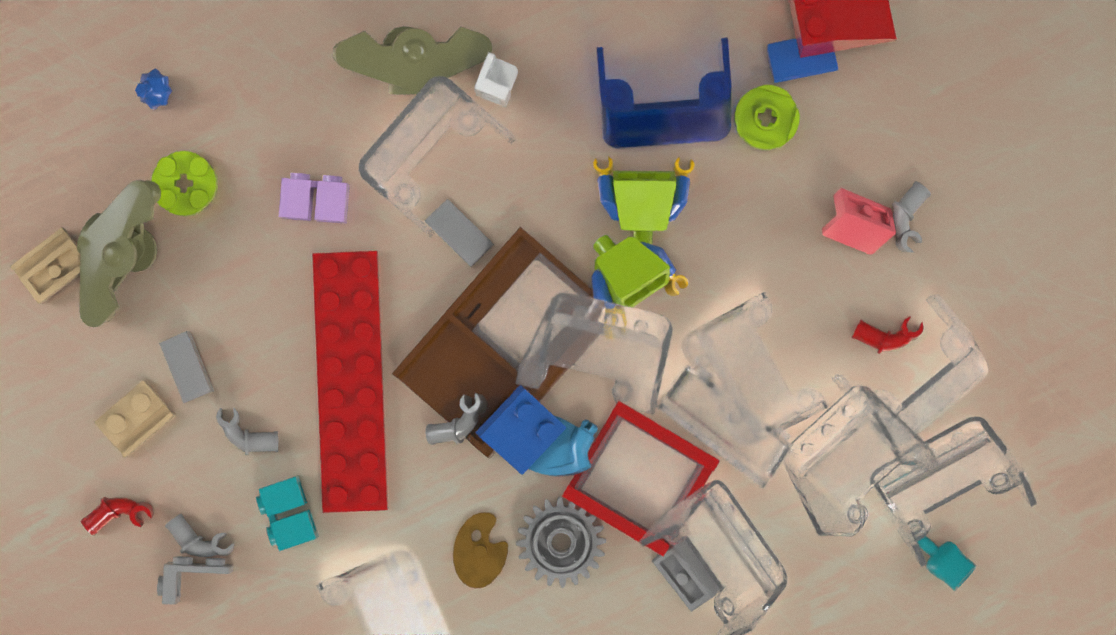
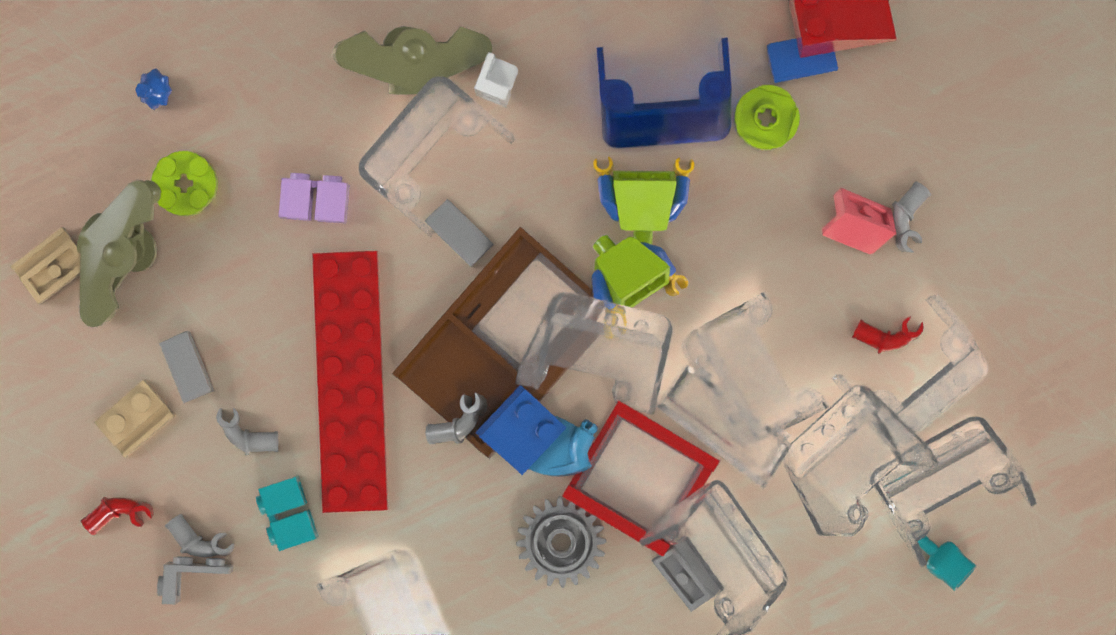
(481, 560): pearl gold piece -> none

